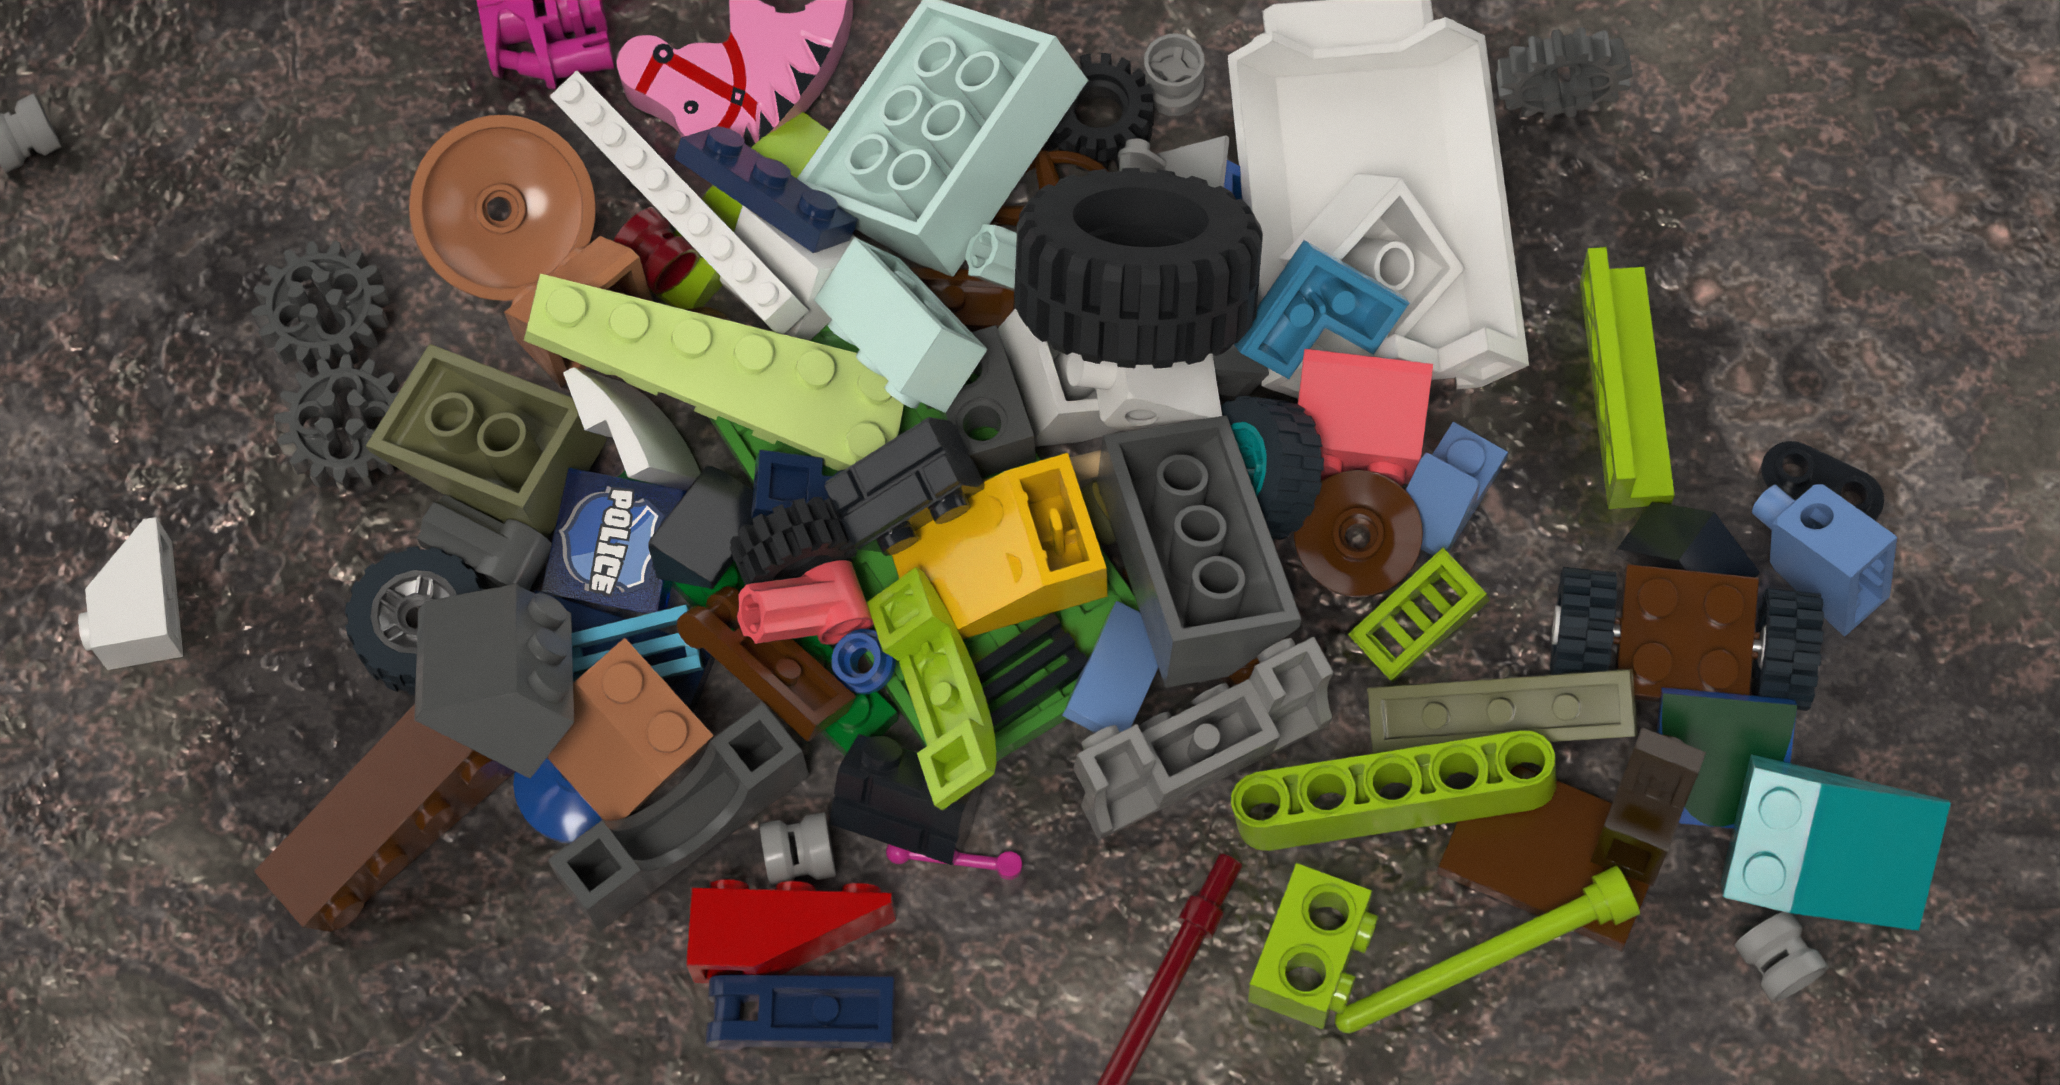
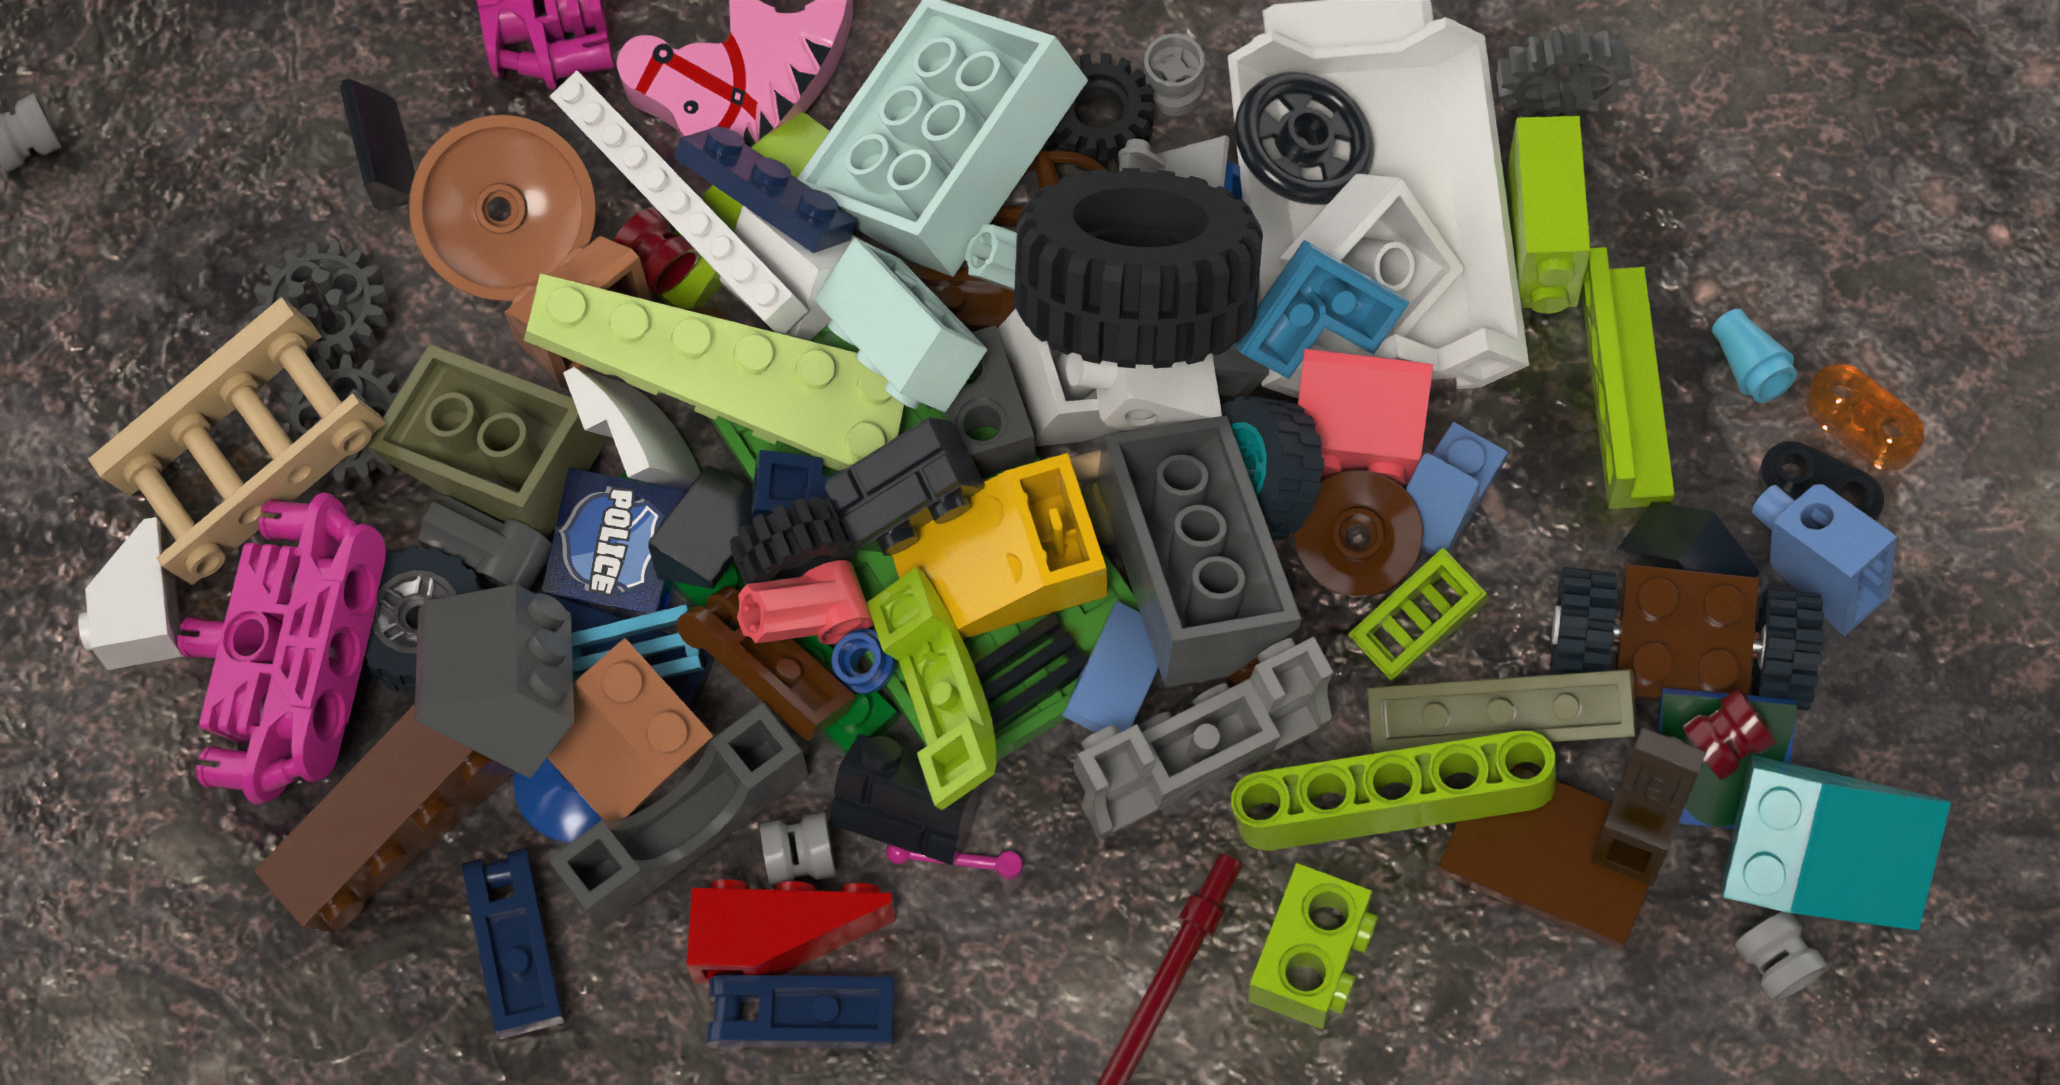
(205, 398): none -> tan fence
(288, 648): none -> dark pink piece
(378, 144): none -> black slope
(513, 945): none -> dark blue plate
(1284, 174): none -> black plate
(1548, 211): none -> lime brick
(1602, 901): lime piece -> none
(1730, 734): none -> dark red wheel
(1755, 358): none -> medium azure cone
(1860, 419): none -> clear orange plate

